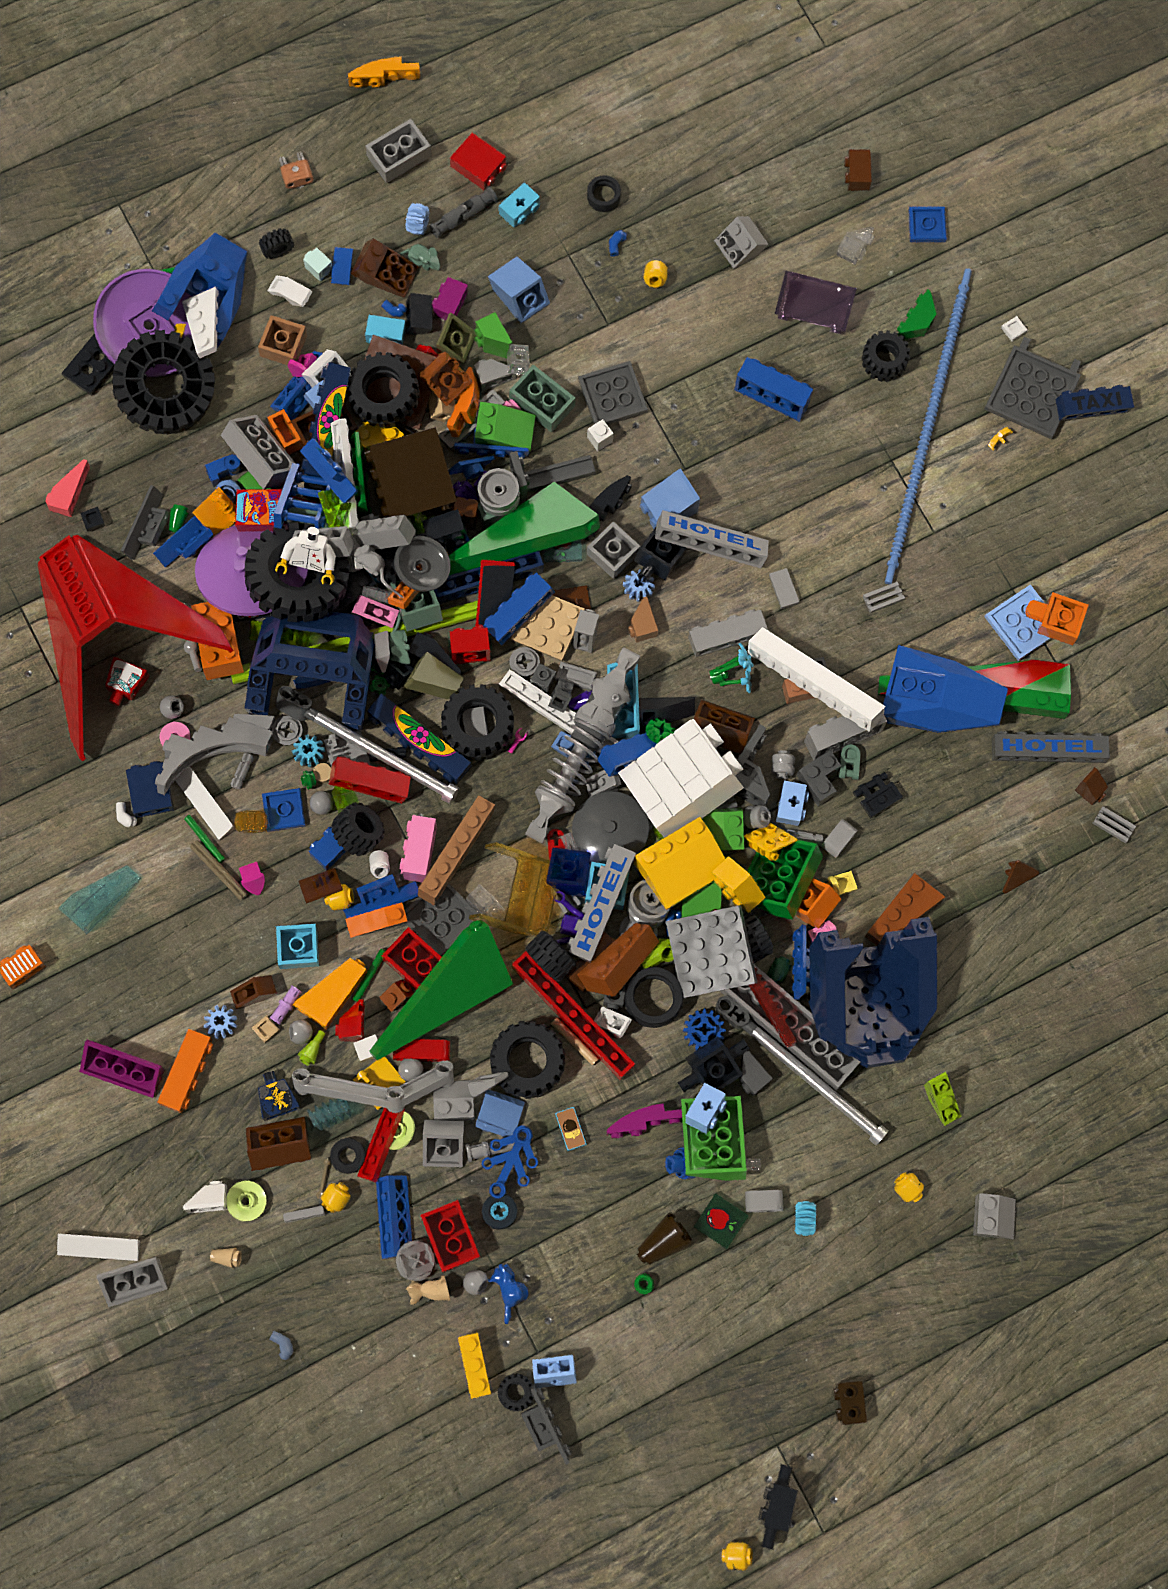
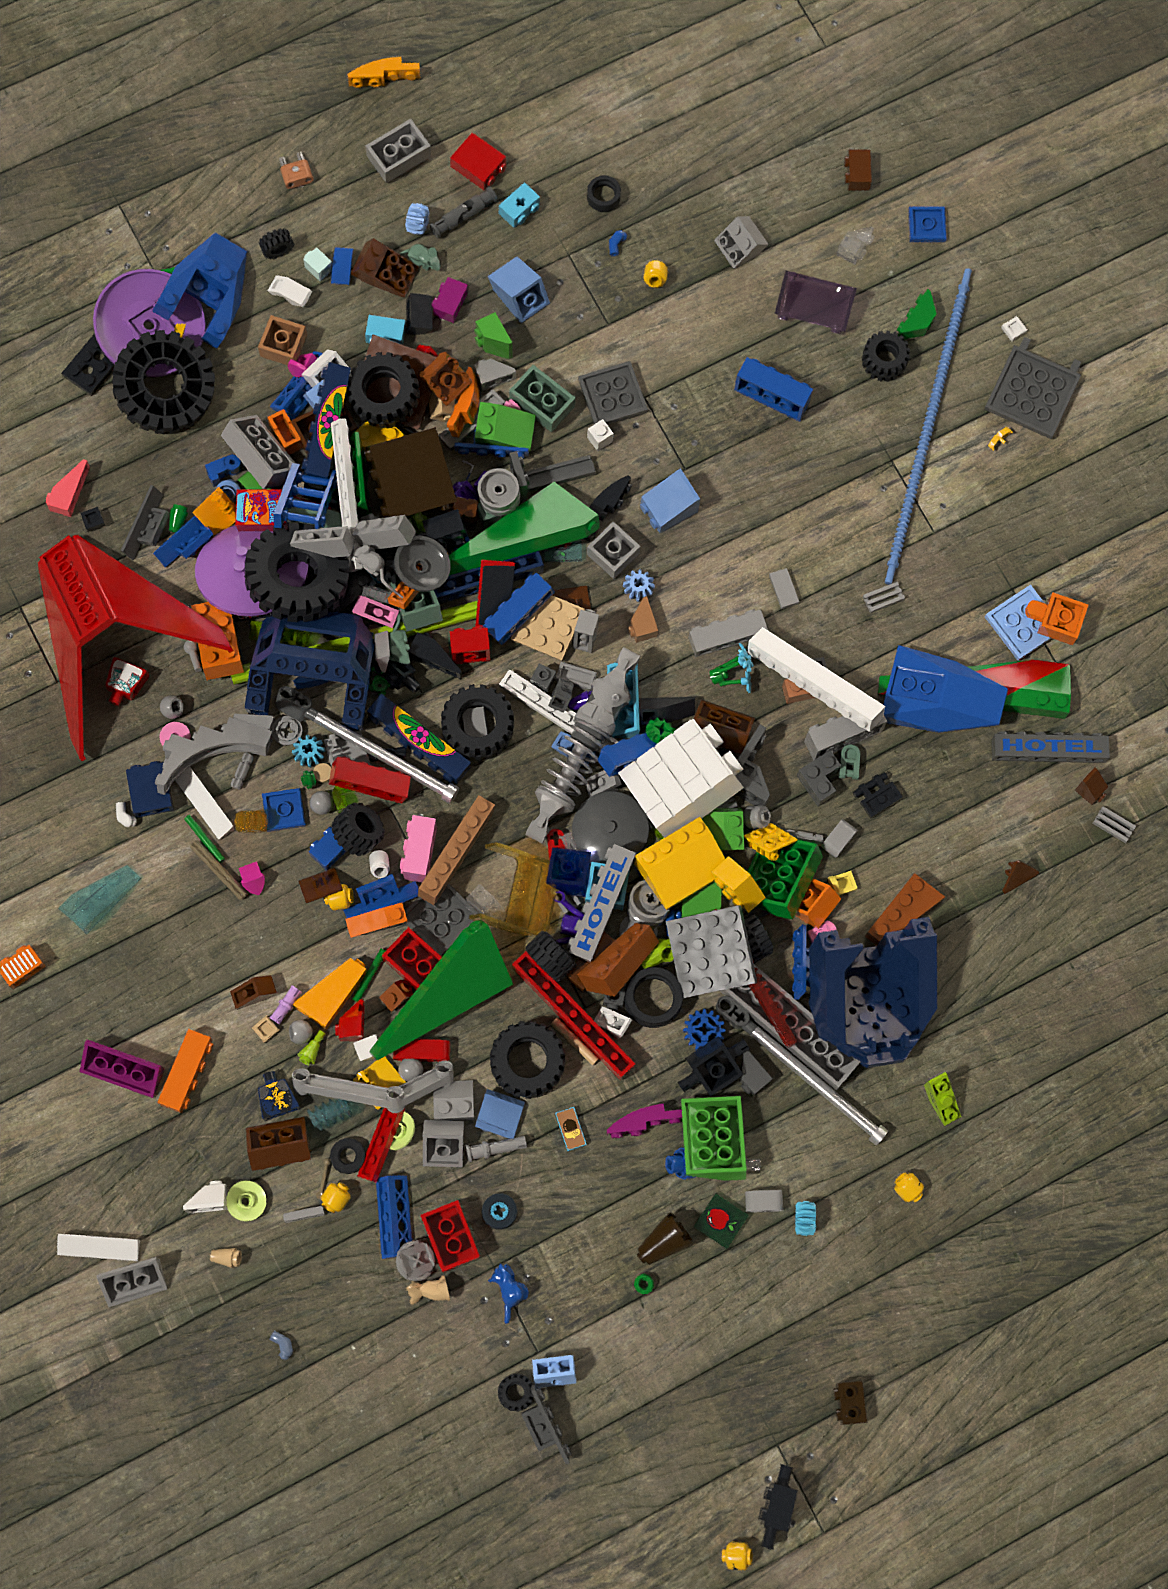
(202, 321): white wing -> none
(228, 1022): light blue gear -> none
(297, 946): medium azure brick -> none
(309, 552): white torso -> none
(329, 470): blue bracket -> none
(334, 512): clear neon green slope -> none
(393, 310): blue arm -> none
(433, 678): olive slope -> none
(455, 338): olive slope -> none
(471, 468): blue piece -> none
(474, 1365): yellow brick -> none
(475, 1282): light grey piece -> none
(485, 1082): light grey slope -> none
(511, 1158): blue plant -> none
(517, 657): light grey gear -> none
(518, 366): clear window -> none
(518, 738): dark pink hand -> none
(658, 557): black brick -> none
(707, 1097): light blue brick -> none
(711, 539): light grey brick -> none
(779, 969): clear green brick -> none
(783, 764): light grey piece -> none
(787, 813): light blue brick -> none
(994, 1216): light grey slope -> none
(1094, 402): dark blue brick -> none

